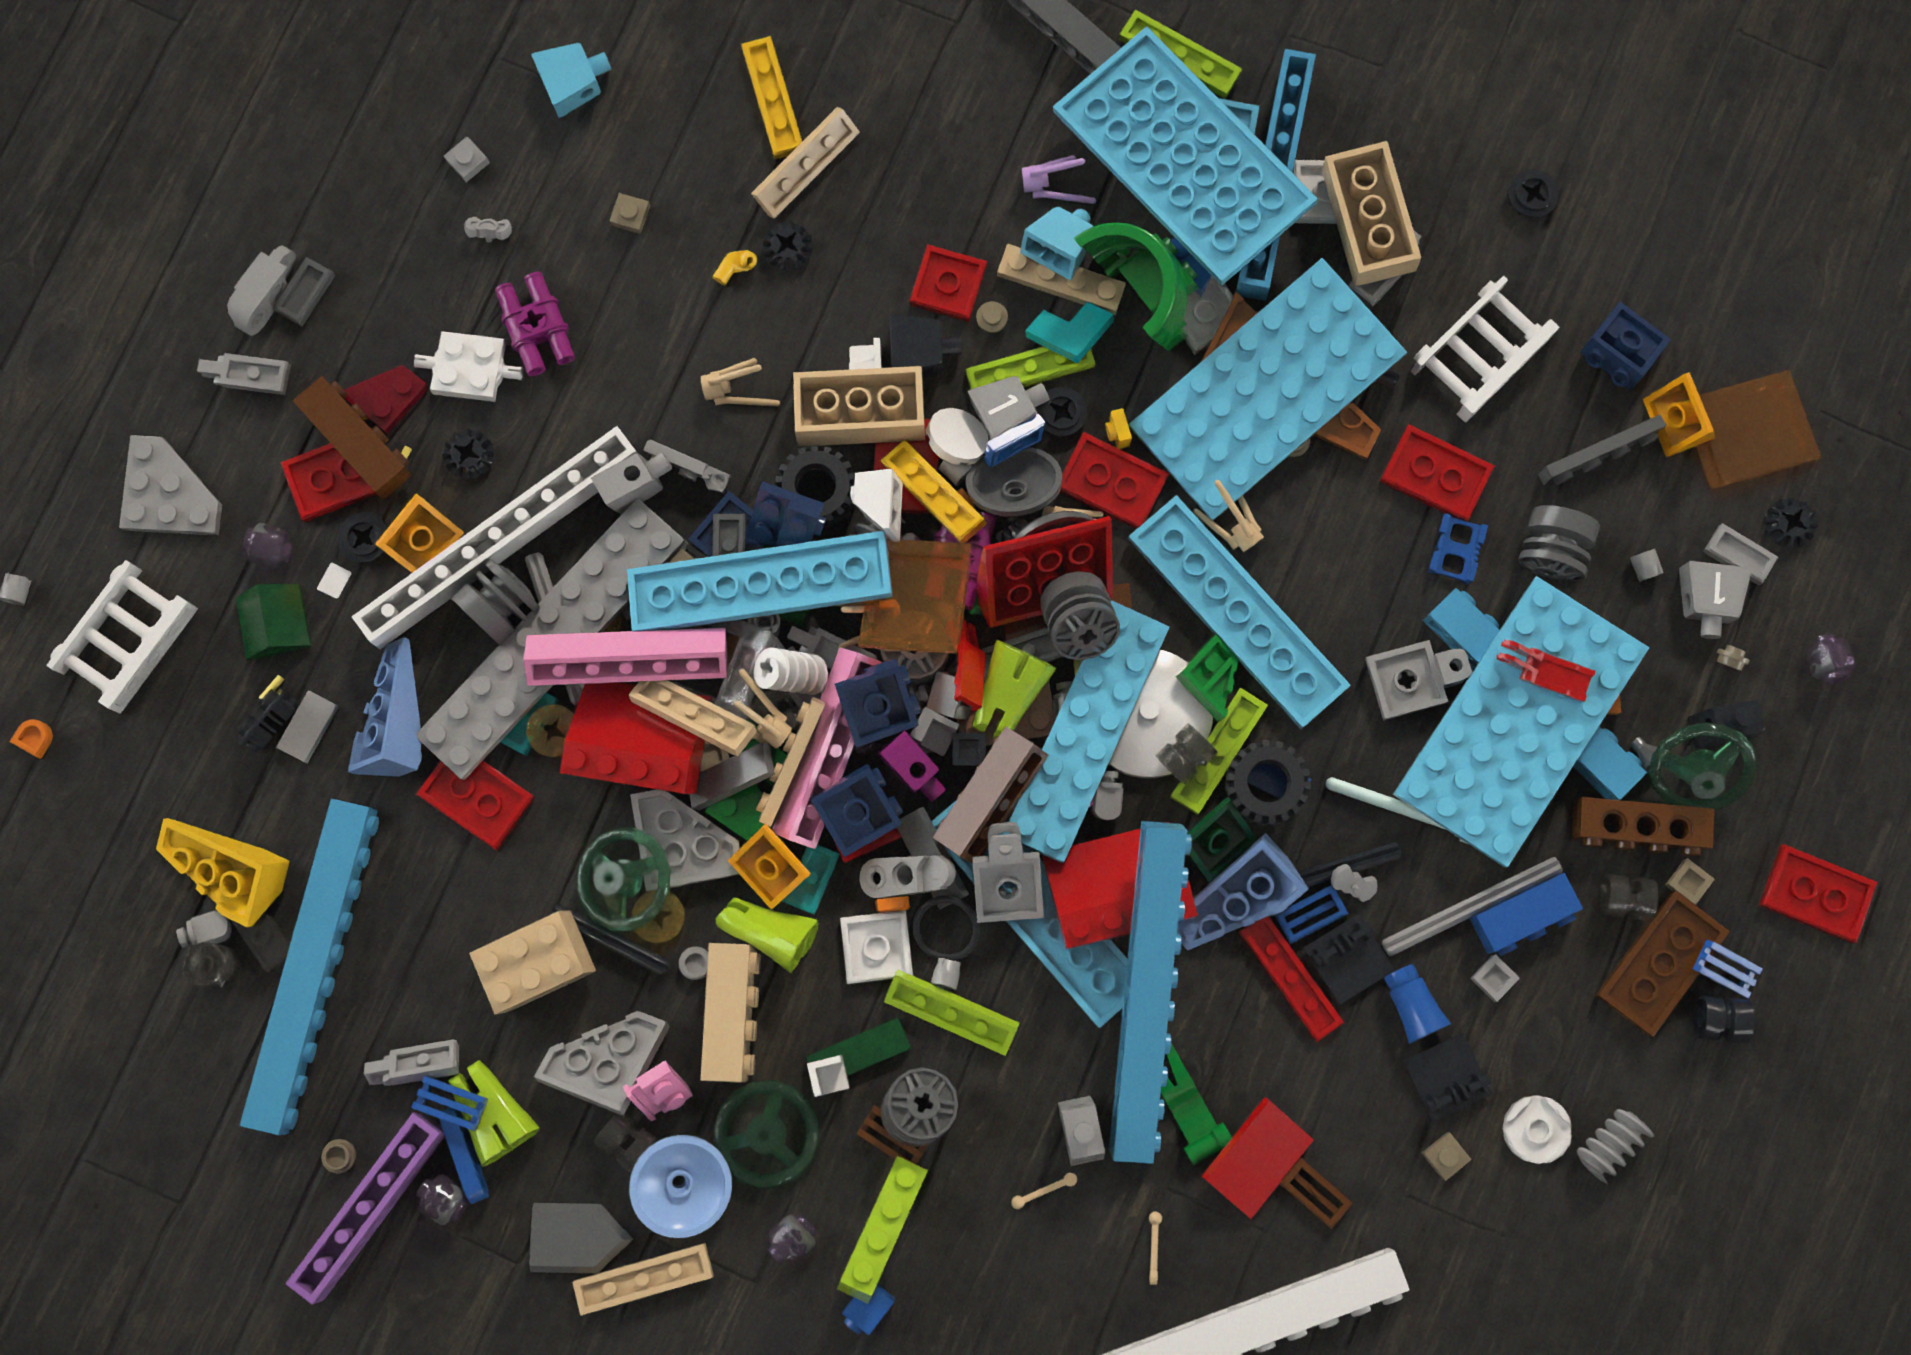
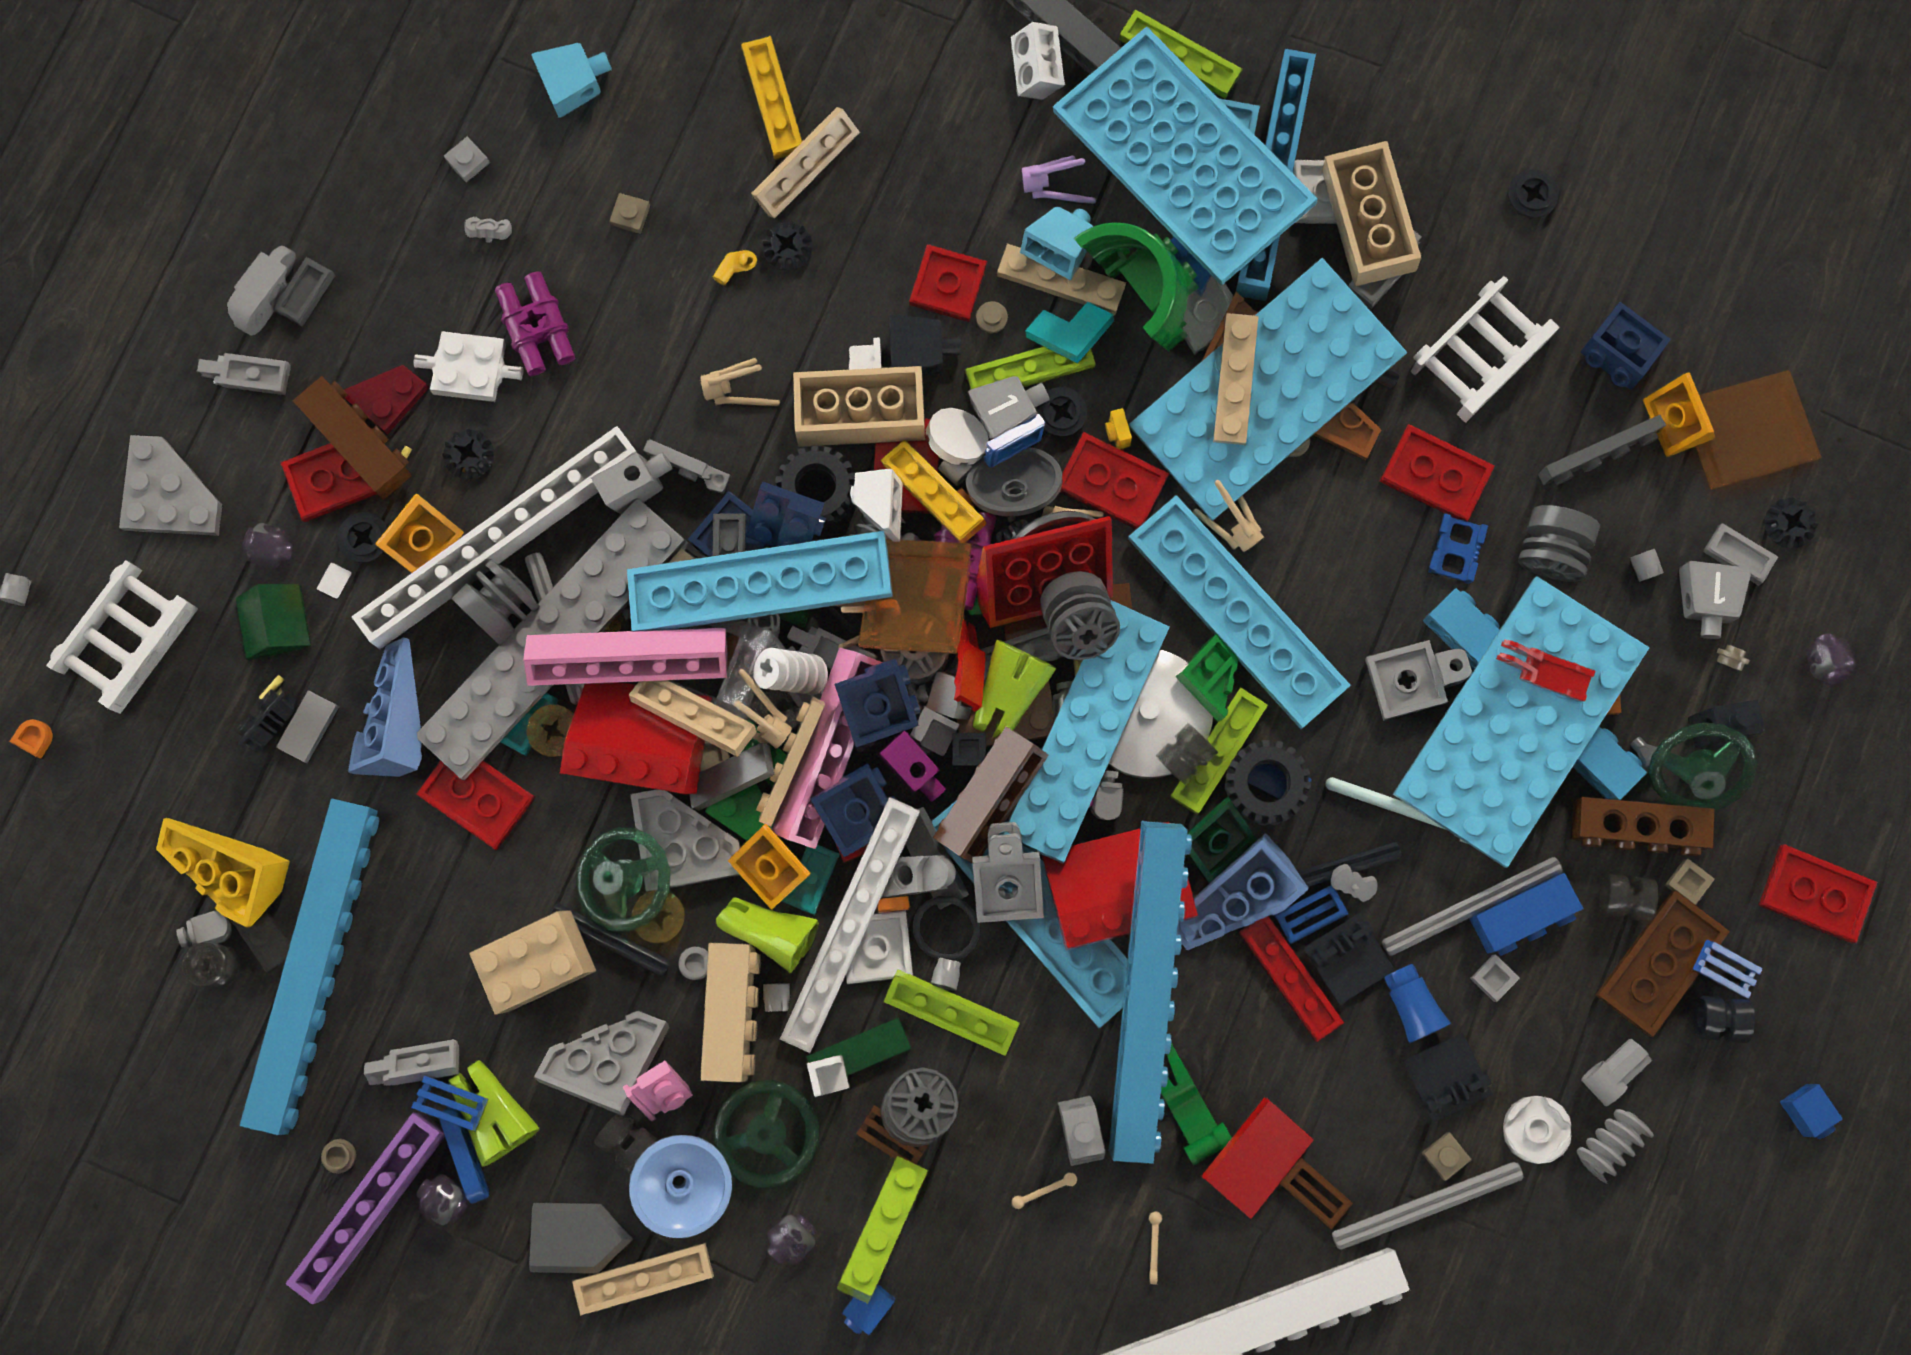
(776, 996): none -> light grey hose
(849, 924): none -> white tile
(1037, 60): none -> white brick
(1235, 379): none -> tan plate
(1427, 1205): none -> light grey axle
(1609, 1078): none -> light grey piece
(1811, 1111): none -> blue brick

